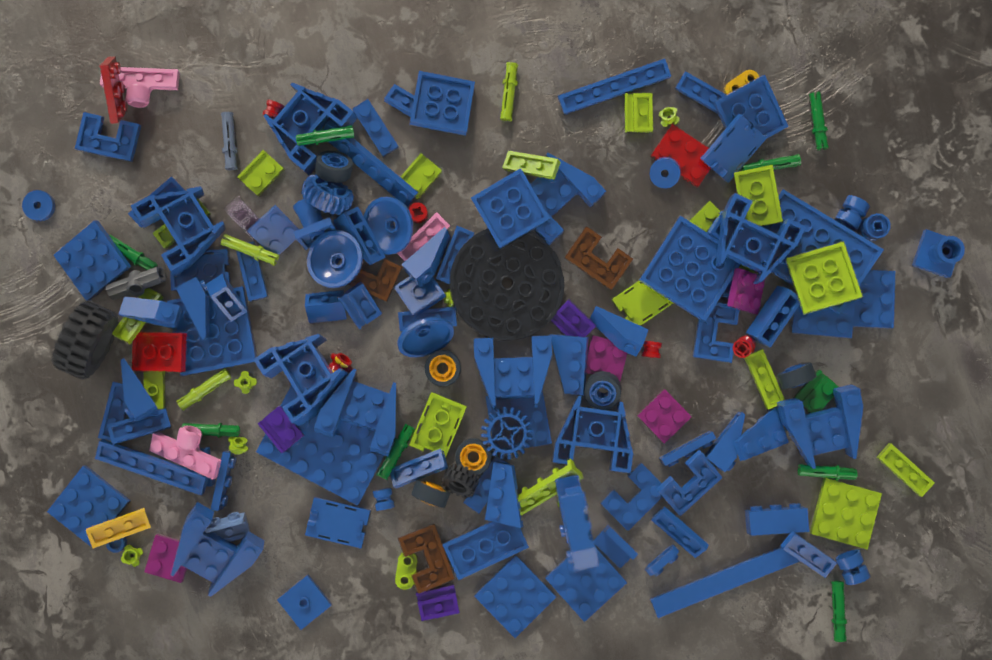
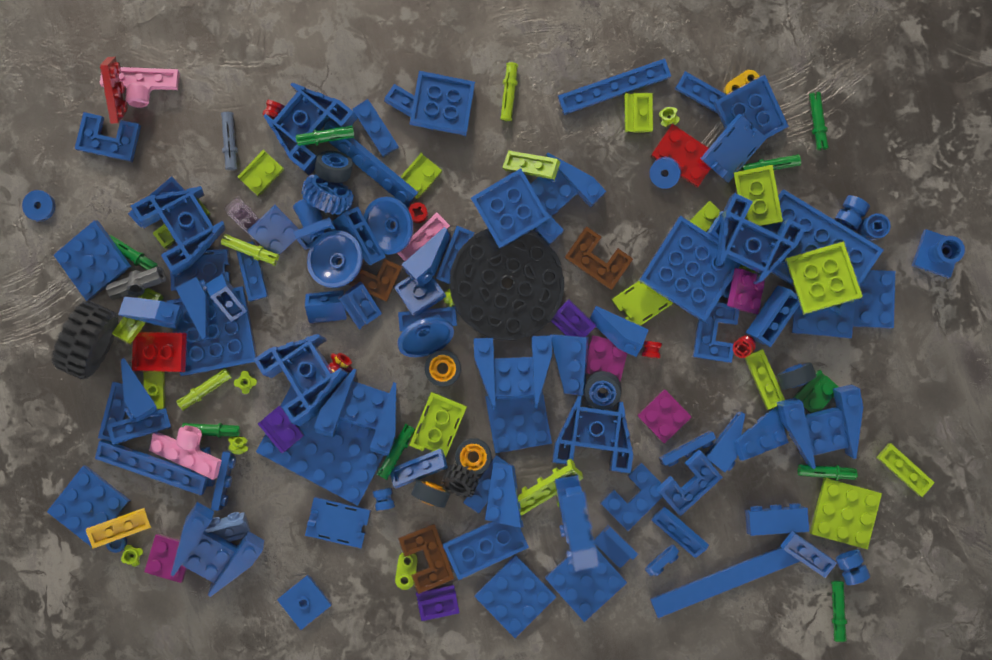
(513, 448): blue gear -> none

